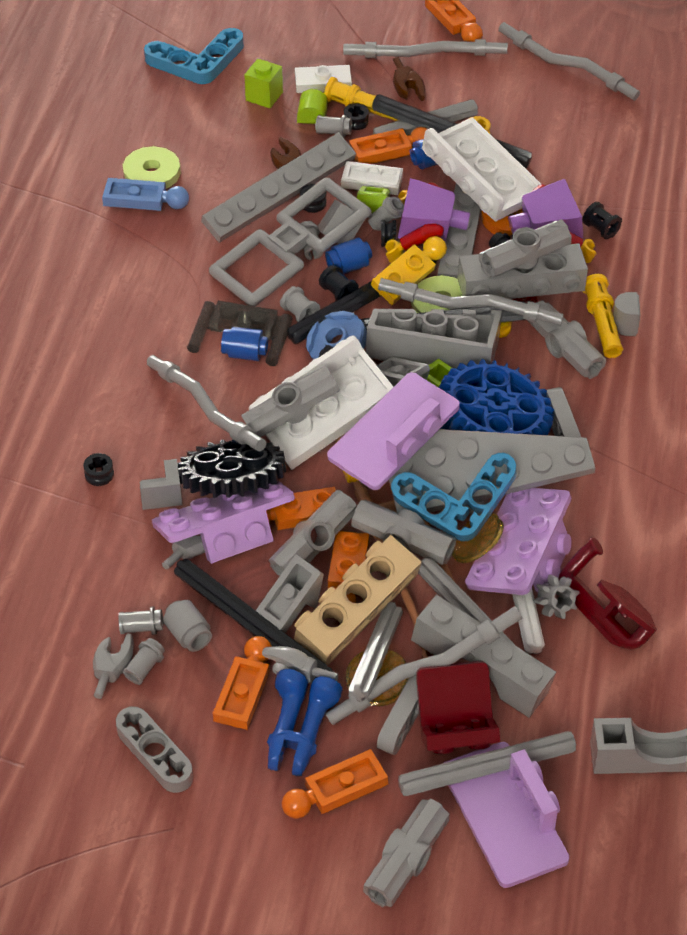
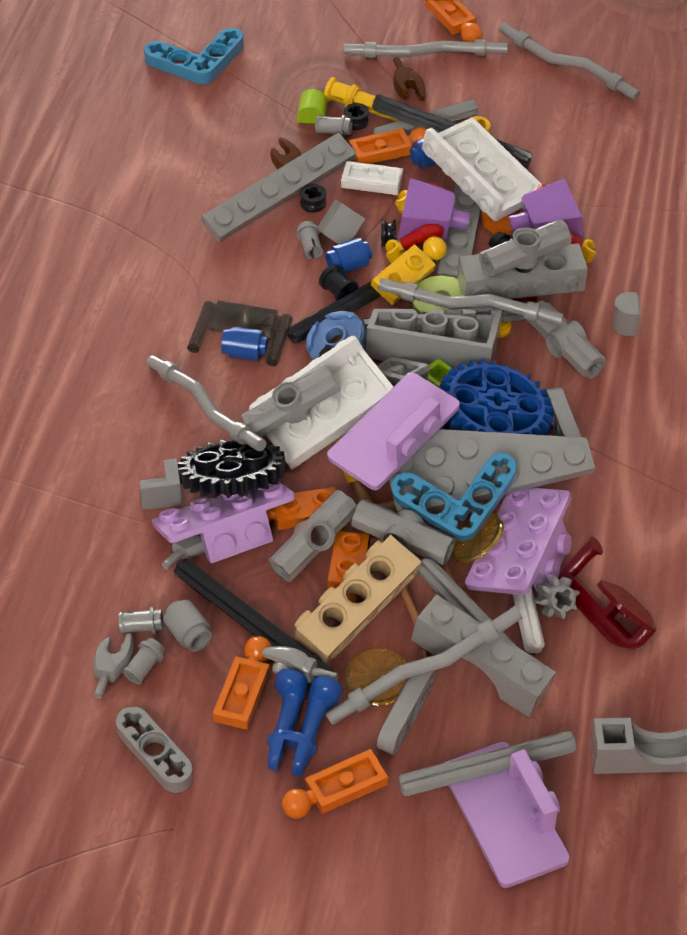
(95, 461): black bush -> none
(143, 194): medium blue plate -> none
(155, 157): yellowish green tile -> none
(263, 83): lime brick -> none
(288, 241): light grey bar -> none
(294, 589): light grey slope -> none
(298, 304): light grey bush -> none
(318, 76): white plate -> none
(373, 196): lime brick -> none
(375, 652): light grey axle -> none
(391, 209): light grey pin -> none
(406, 853): light grey piece -> none
(456, 707): dark red bracket -> none
(590, 219): black bush -> none
(601, 305): yellow pin -> none

